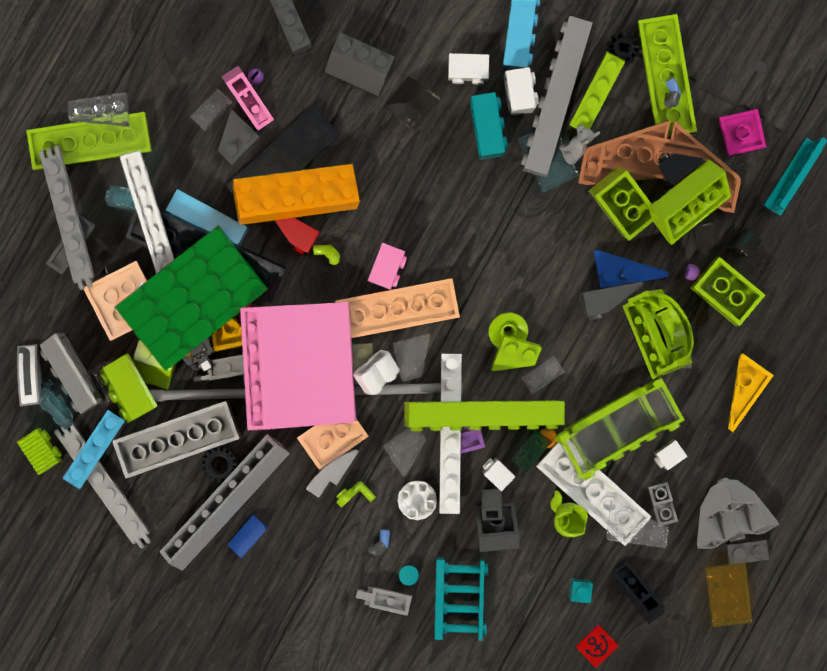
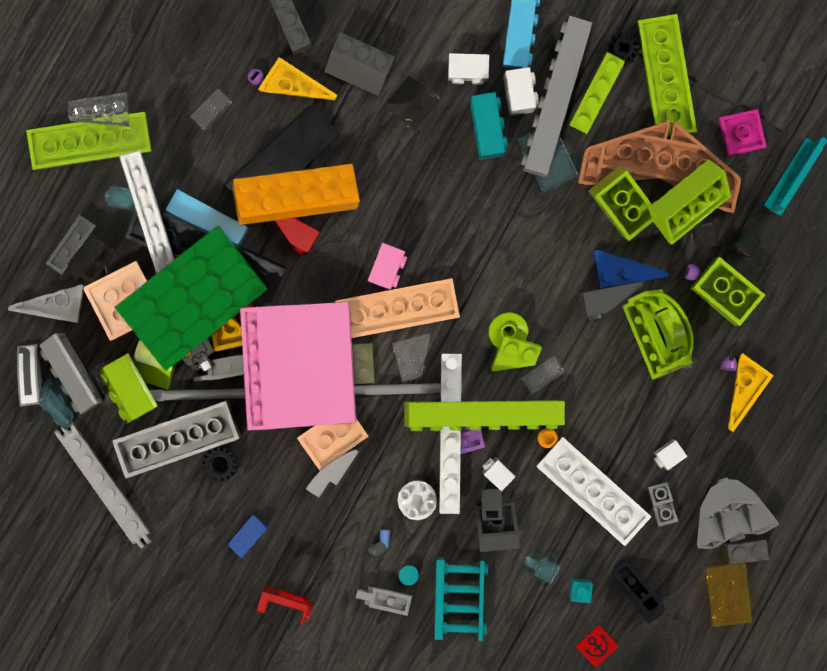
(39, 450): lime brick -> none
(59, 305): none -> light grey wing
(67, 217): light grey hinge -> none
(93, 449): medium azure brick -> none
(224, 502): light grey brick -> none
(236, 139): dark grey wing -> none
(247, 98): bright pink slope -> none
(287, 599): none -> red window
(290, 81): none -> yellow wing
(329, 251): lime arm -> none
(344, 496): lime plate -> none
(376, 372): white brick -> none
(404, 449): clear wing -> none
(531, 450): clear green plate -> none
(544, 568): none -> clear light blue plate
(569, 517): lime hair -> none
(574, 149): light grey animal -> none
(619, 427): clear windscreen -> none
(634, 528): clear wing -> none
(675, 94): arm -> none
(677, 166): black slope -> none
(729, 365): none -> medium lavender hinge

